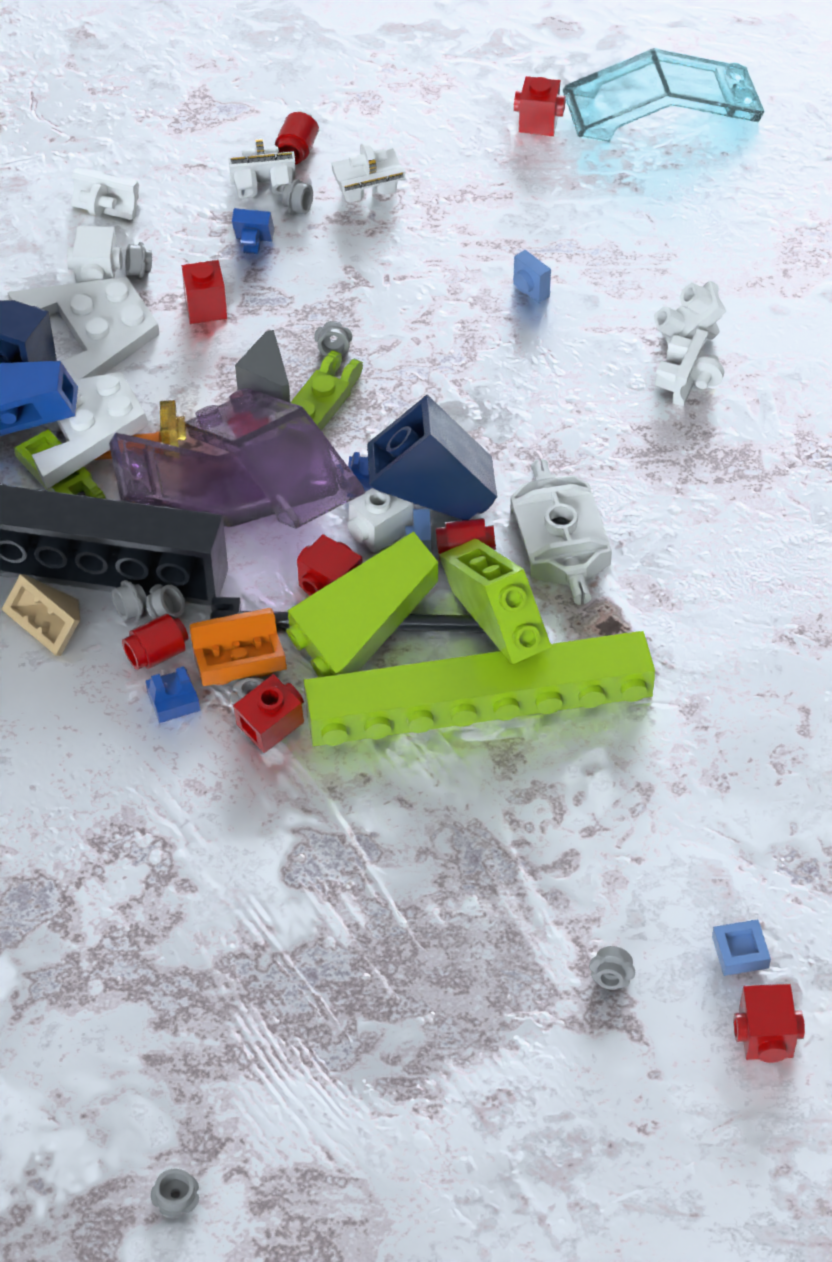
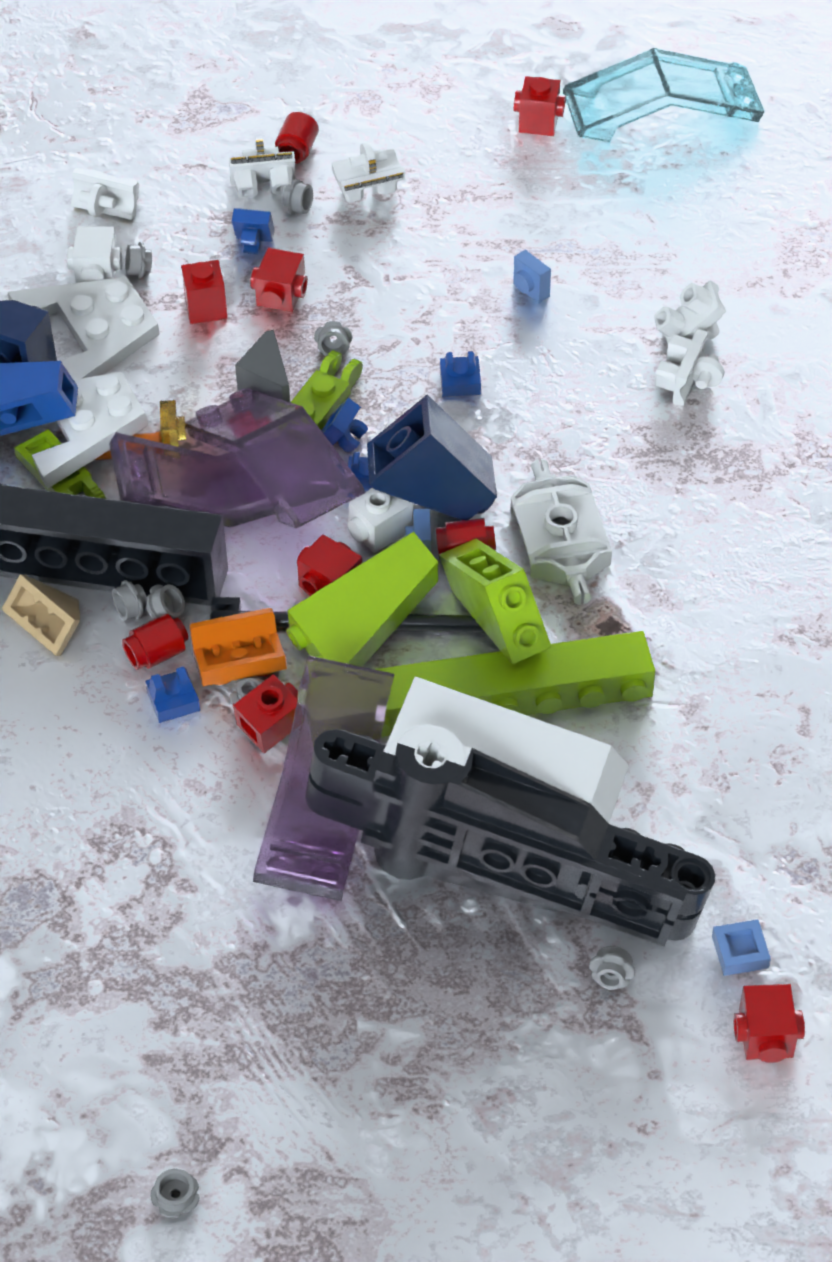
(279, 280): none -> red brick
(300, 846): none -> clear purple windscreen
(342, 423): none -> blue tile
(460, 375): none -> blue tile
(506, 812): none -> black piece

